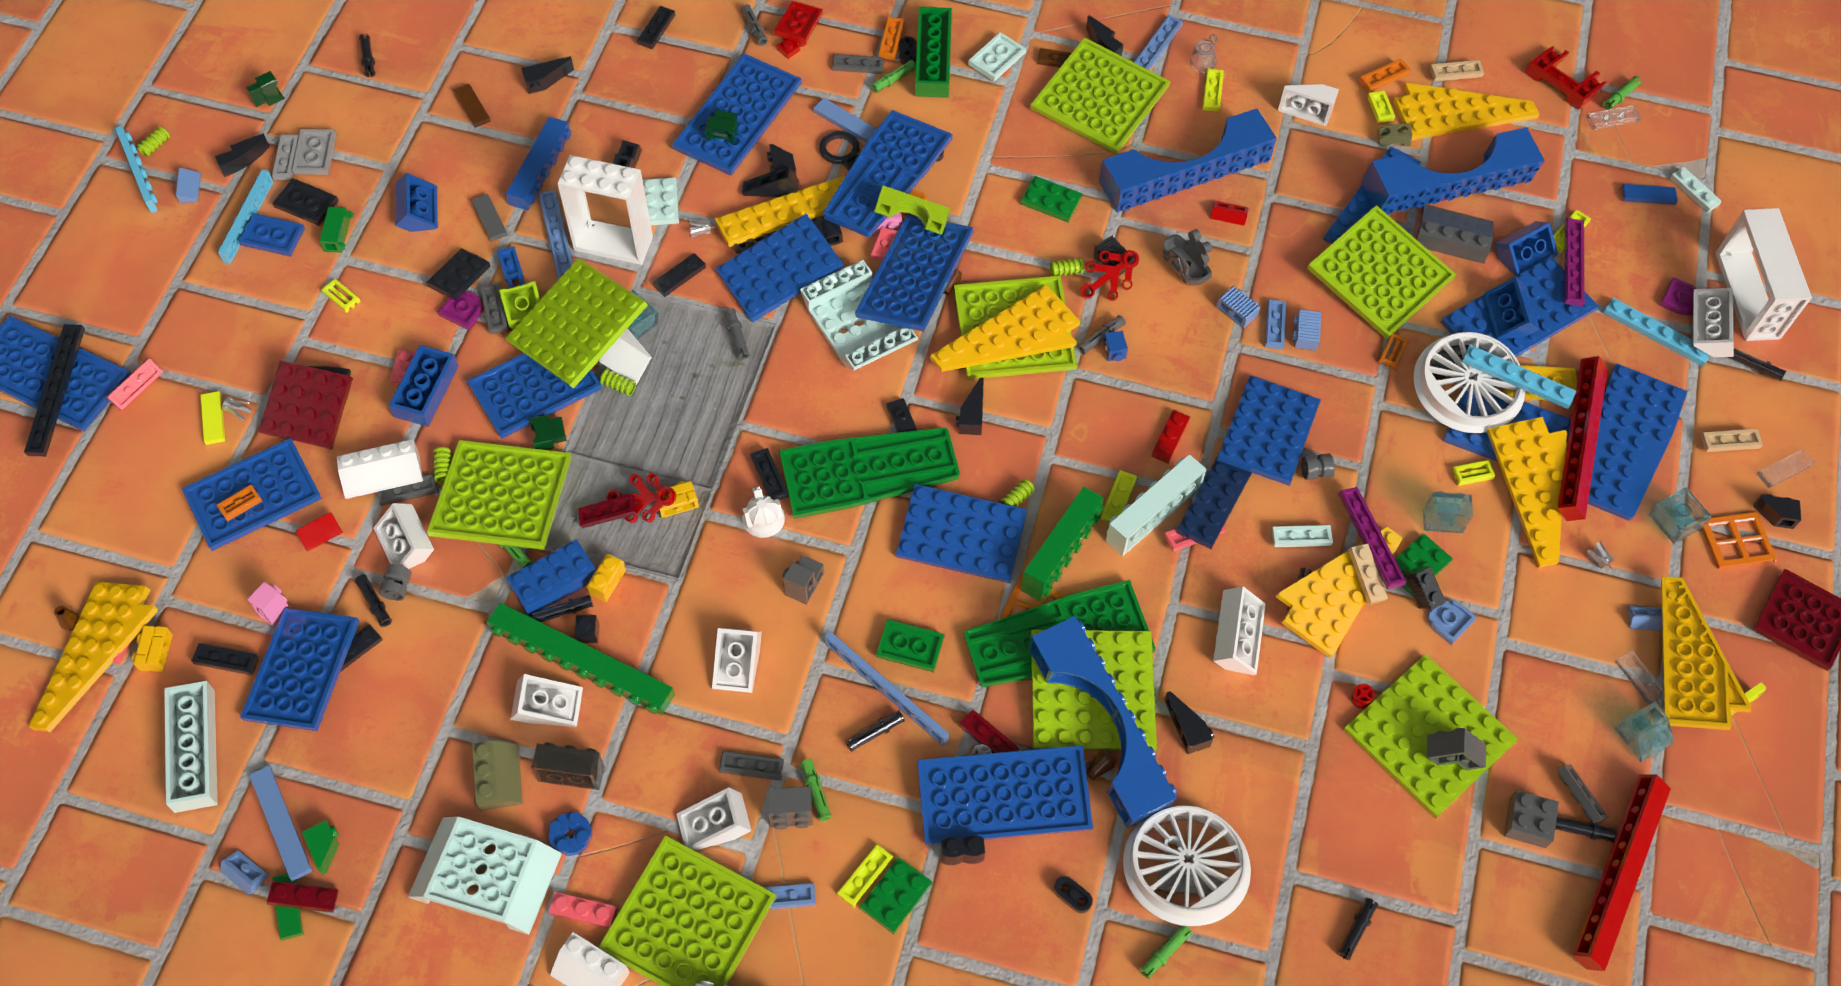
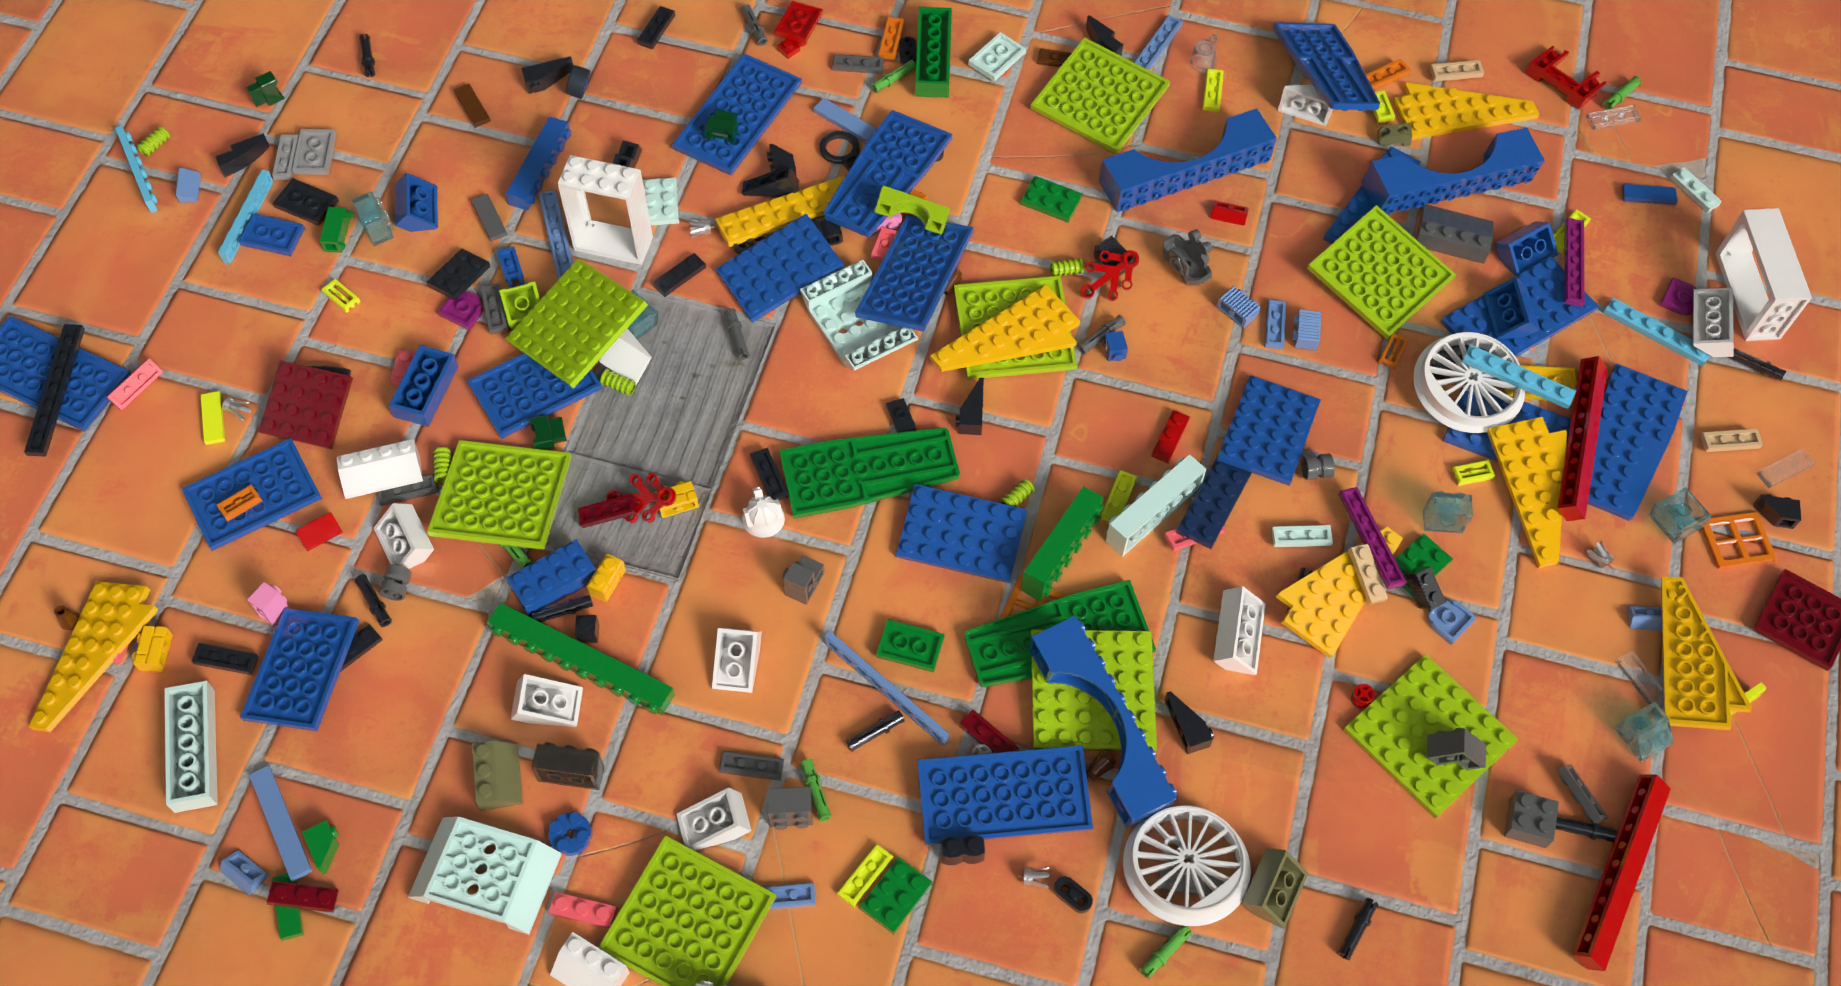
(373, 218): none -> clear light blue brick
(577, 81): none -> black wheel
(1029, 875): none -> flat silver piece
(1275, 887): none -> olive slope
(1328, 64): none -> blue wing

